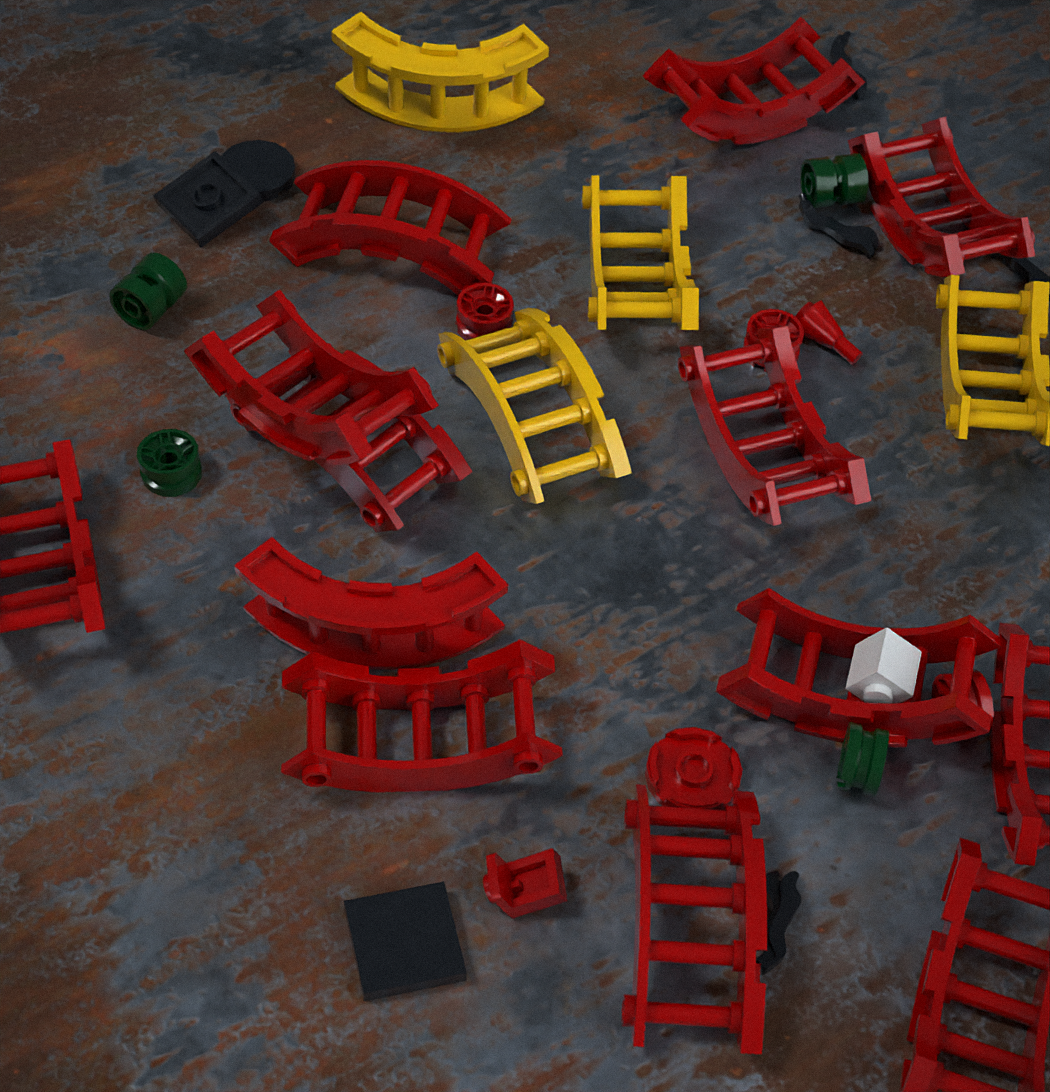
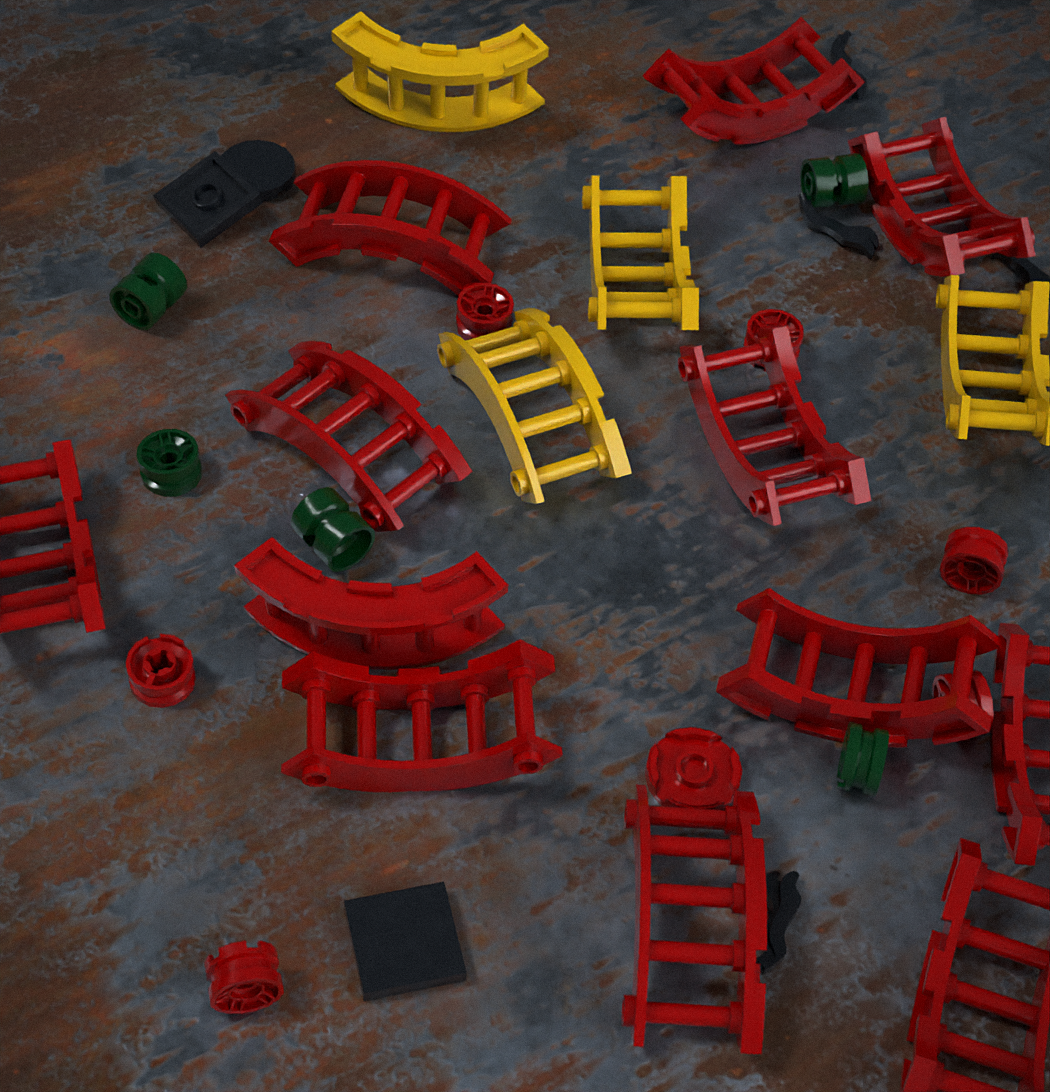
(172, 682): none -> red wheel
(244, 977): none -> red wheel
(293, 427): red fence -> none
(333, 531): none -> dark green wheel
(525, 883): red bracket -> none
(822, 328): red cone -> none
(884, 668): white brick -> none
(974, 560): none -> red wheel

